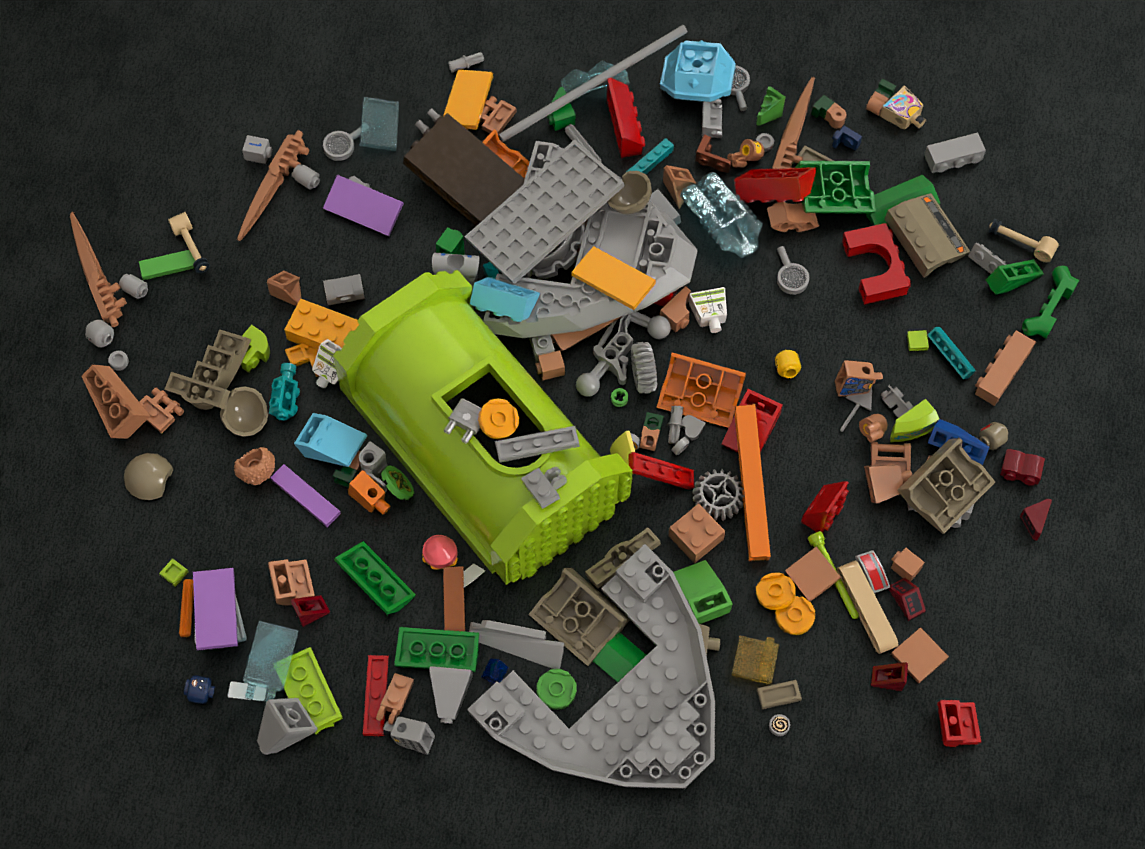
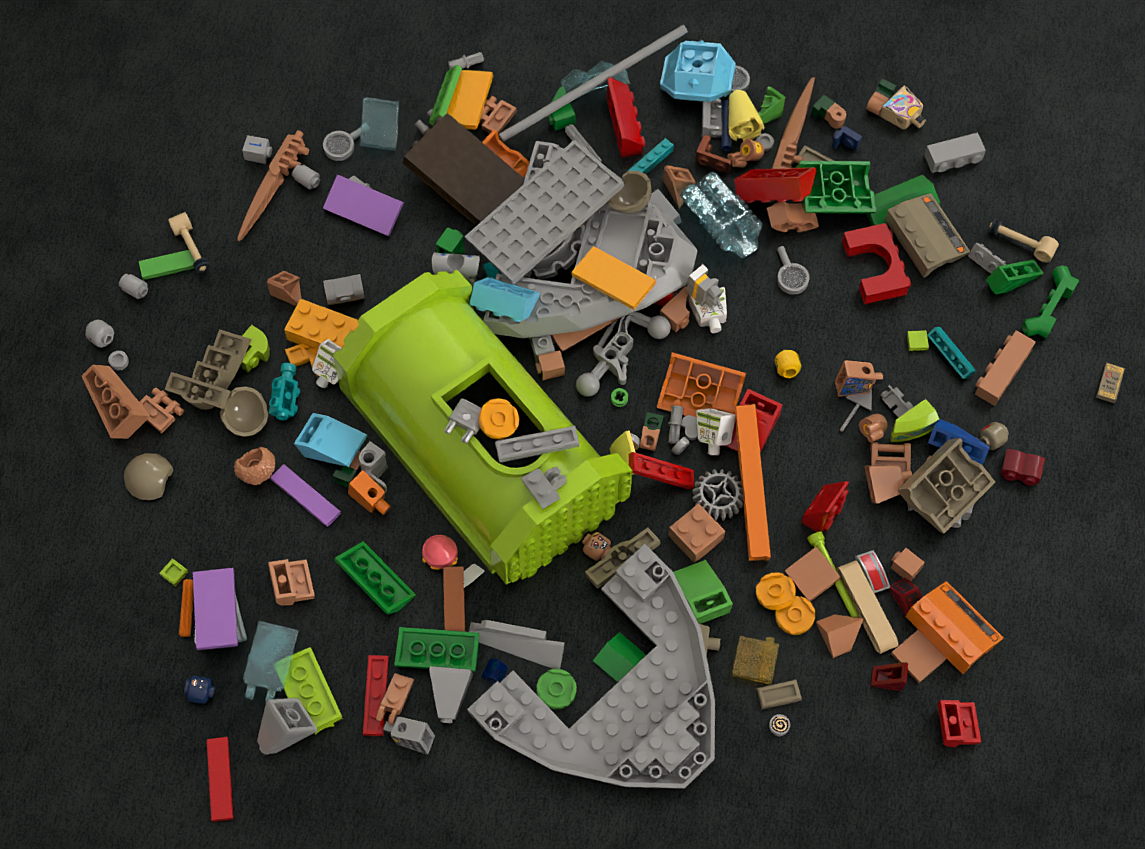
(101, 289): nougat piece -> none
(219, 779): none -> red tile
(238, 690): white sticker -> none
(309, 608): dark red slope -> none
(397, 483): bright green tile -> none
(446, 93): none -> bright green tile
(579, 616): dark tan piece -> none
(596, 546): none -> nougat head
(643, 367): light grey gear -> none
(703, 288): none -> light grey hips
(715, 428): none -> white torso
(726, 141): none -> dark blue piece
(743, 117): none -> light yellow cone
(839, 633): none -> nougat slope
(953, 626): none -> orange piece
(1035, 517): dark red slope -> none
(1110, 382): none -> dark tan tile

